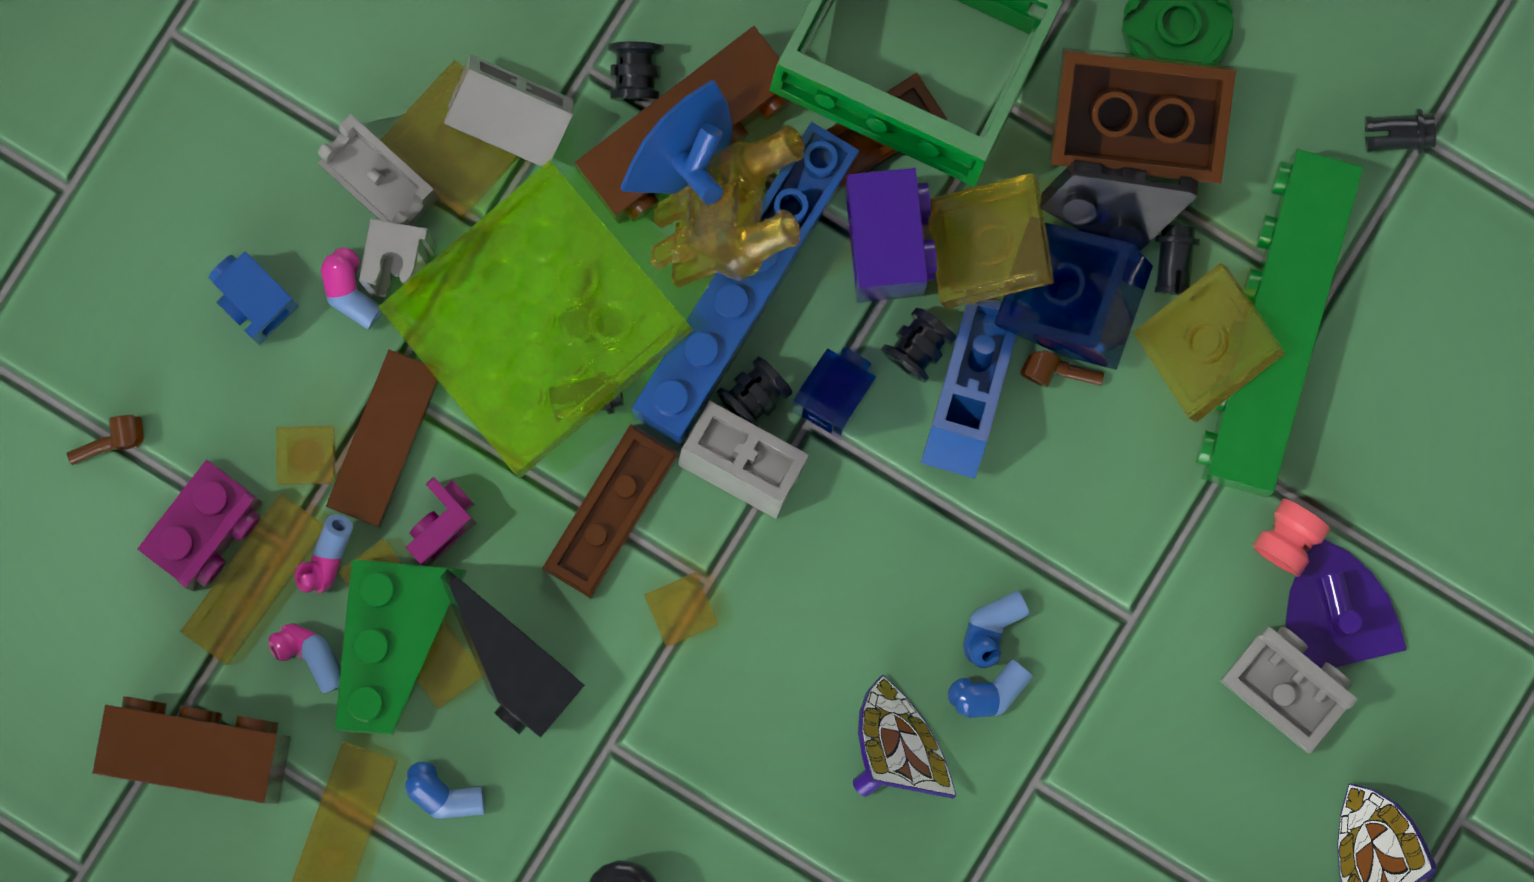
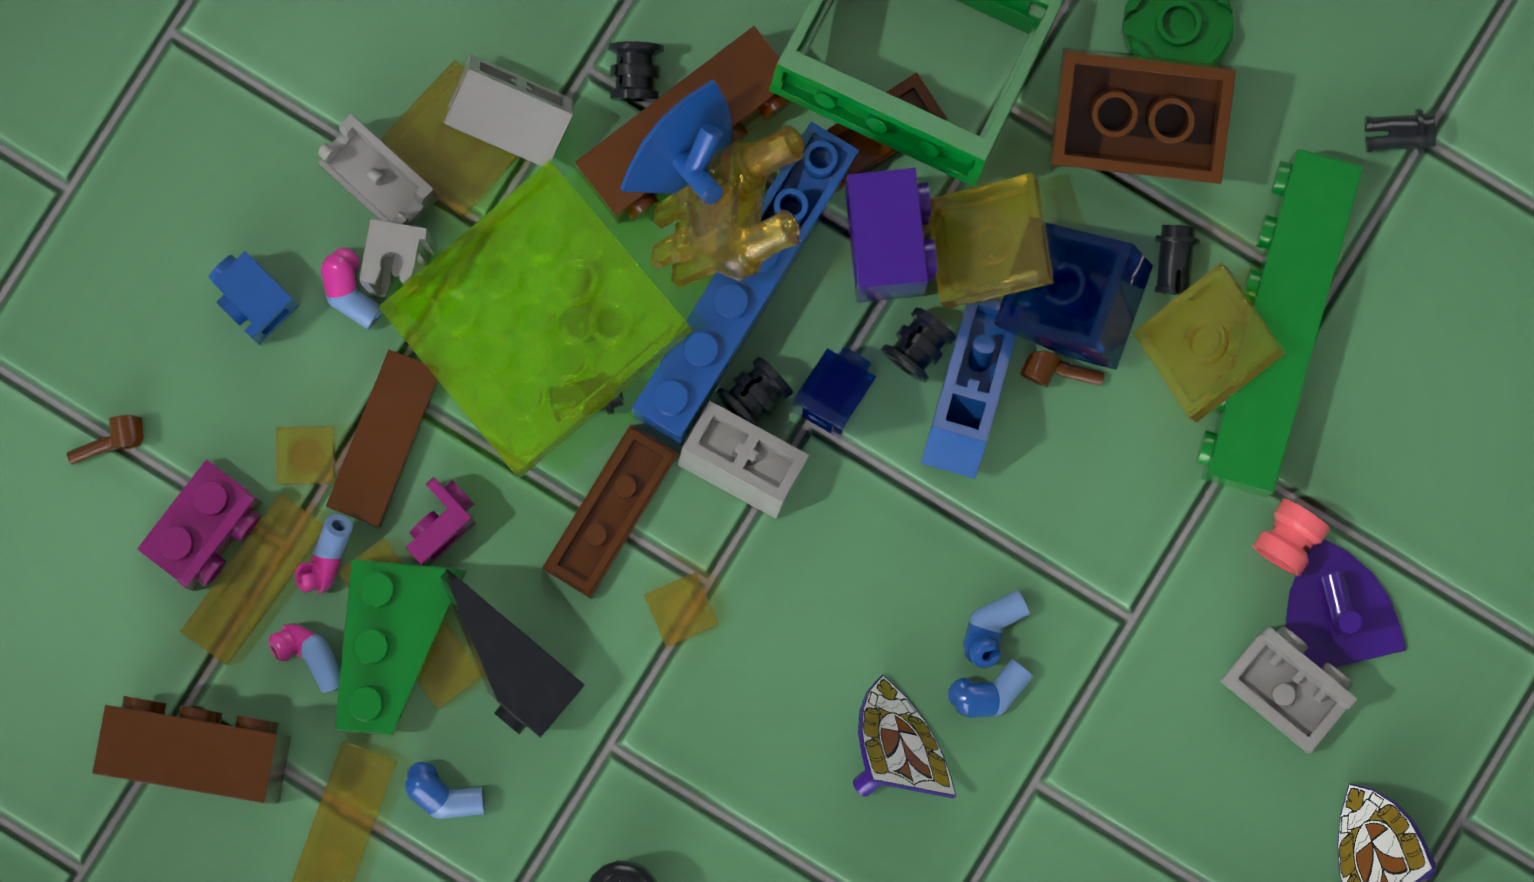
(1116, 201): black wing -> none

